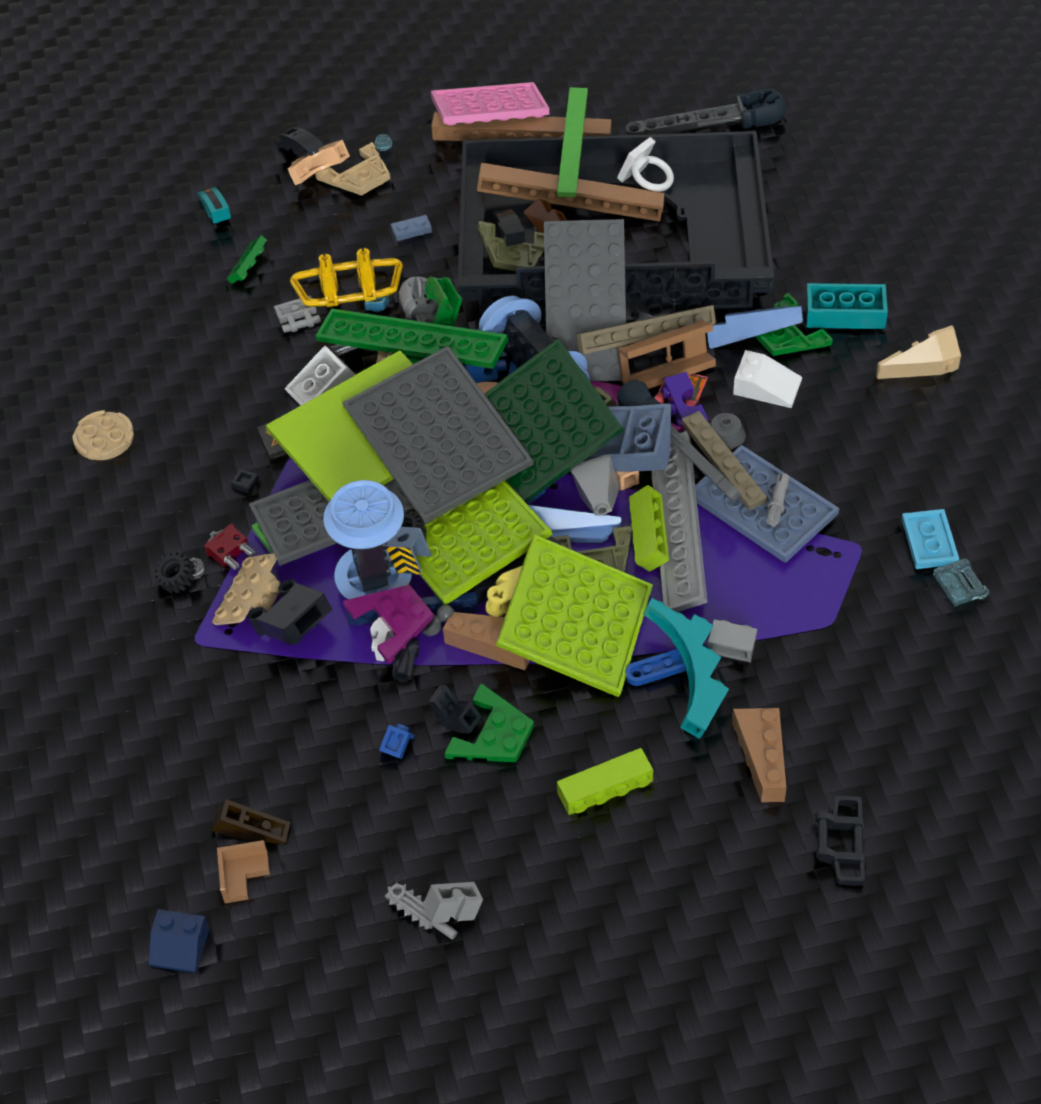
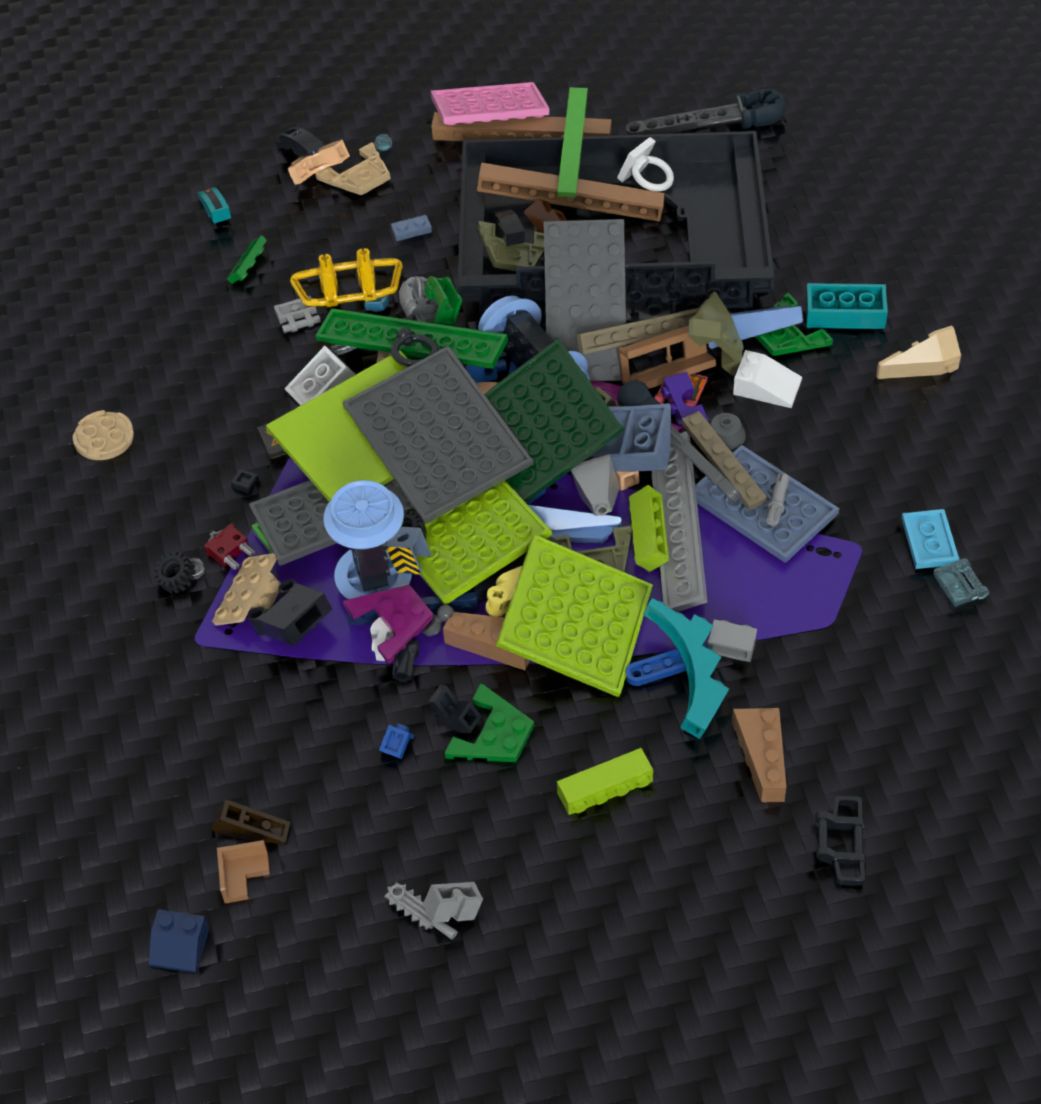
(407, 338): none -> black piece
(716, 324): none -> olive wedge

